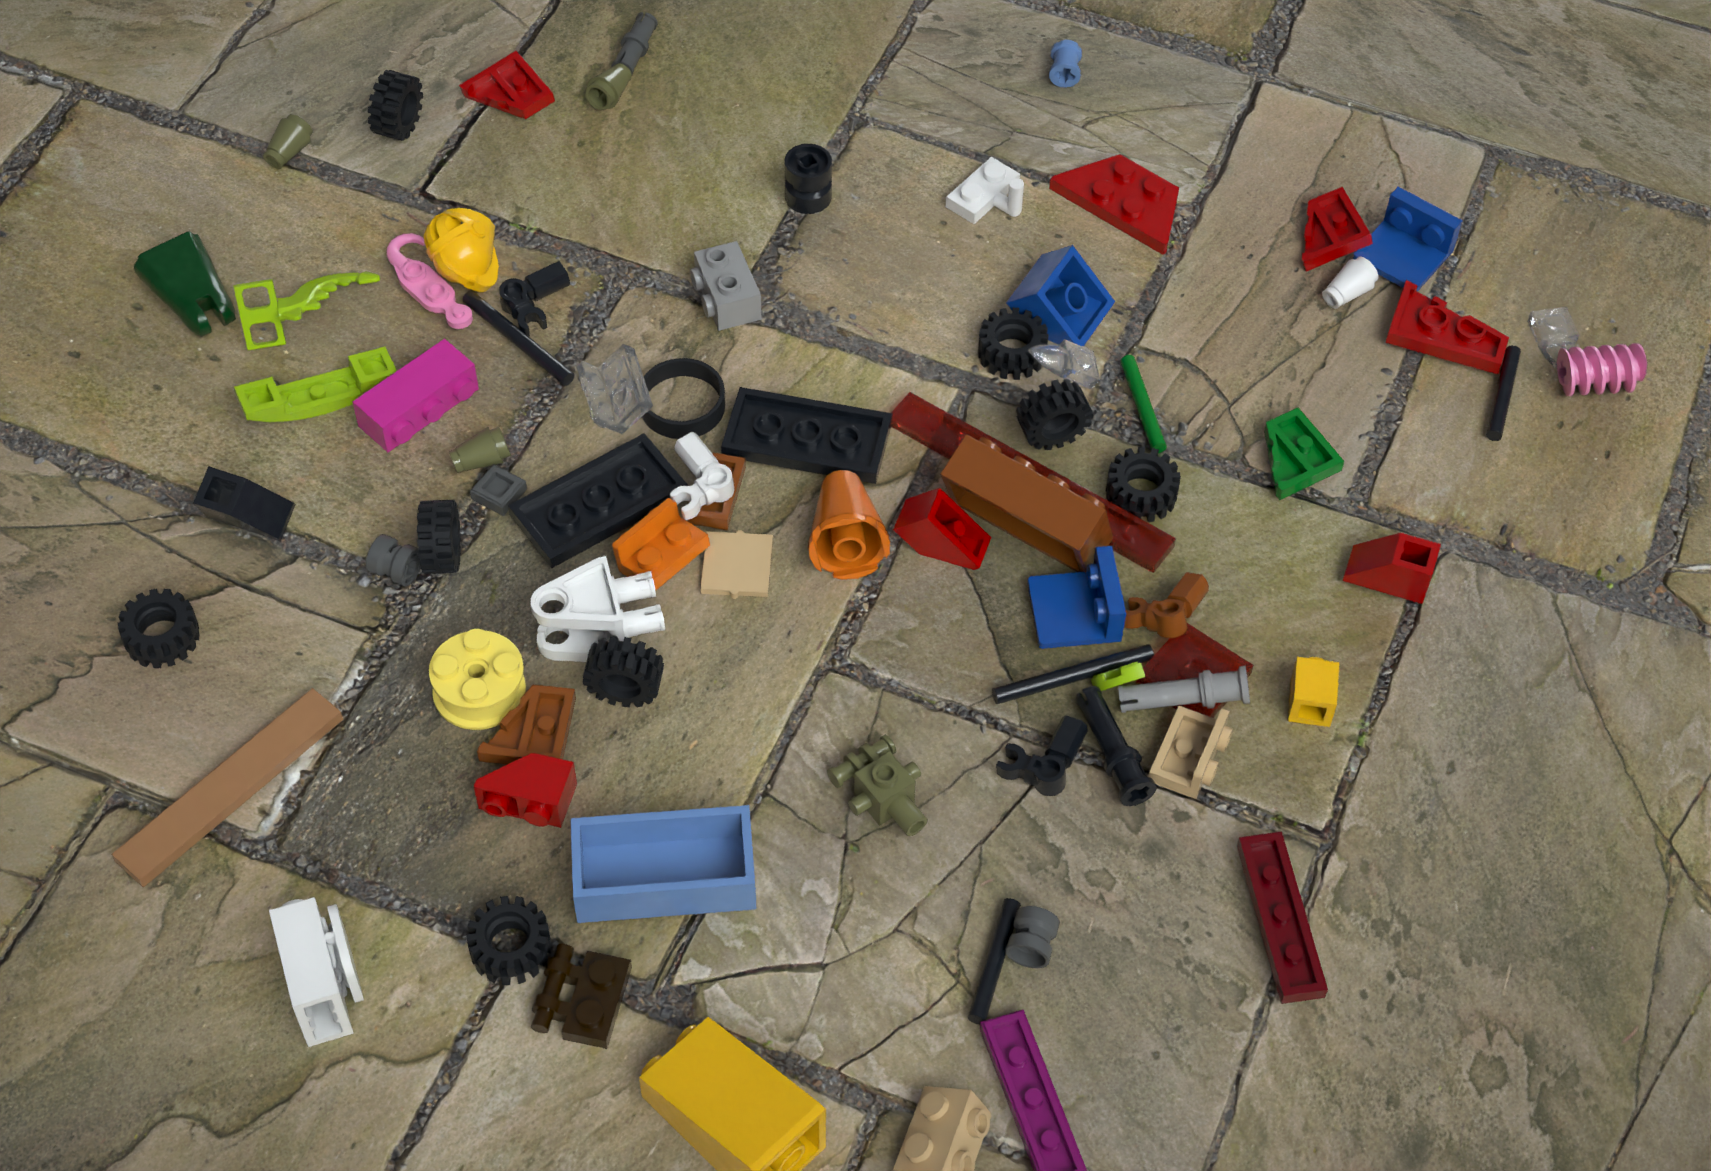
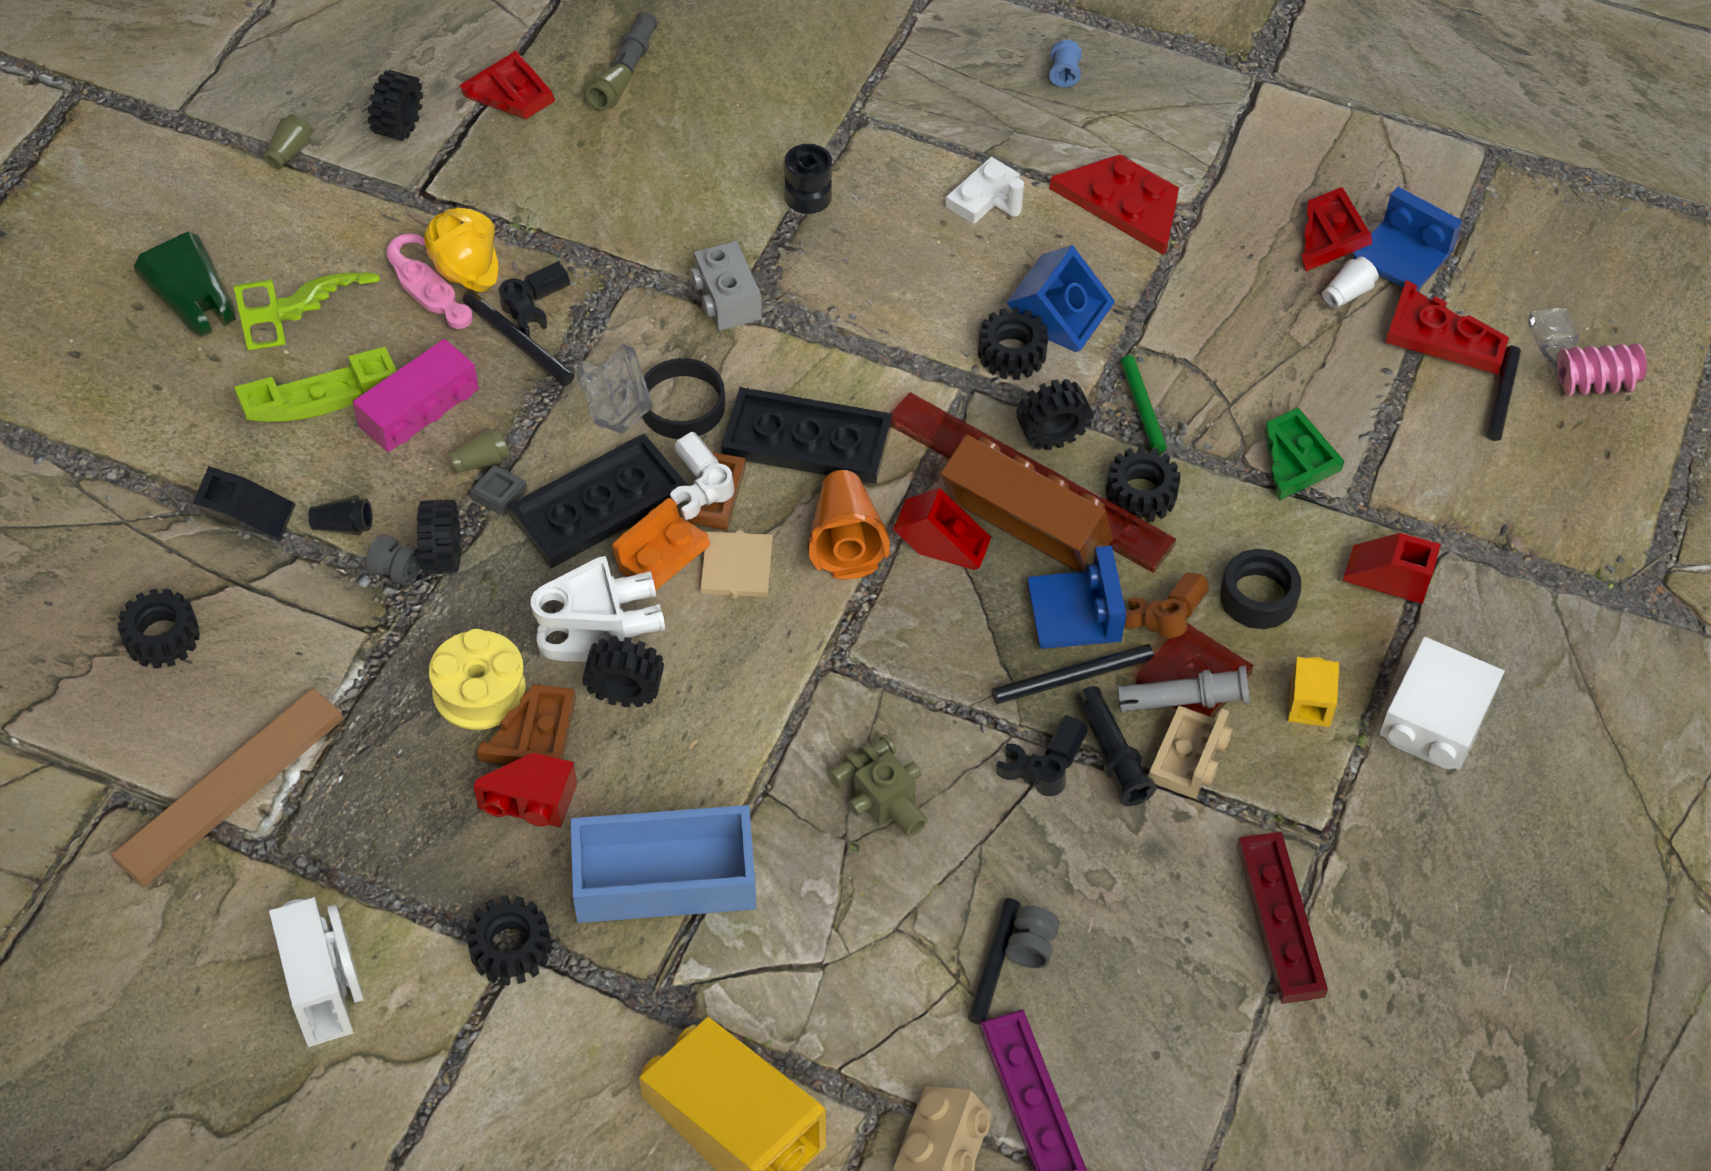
(342, 516): none -> black cone
(595, 1000): dark brown plate -> none
(1068, 362): clear plate -> none
(1118, 676): lime tile -> none
(1262, 563): none -> black tyre
(1441, 704): none -> white brick

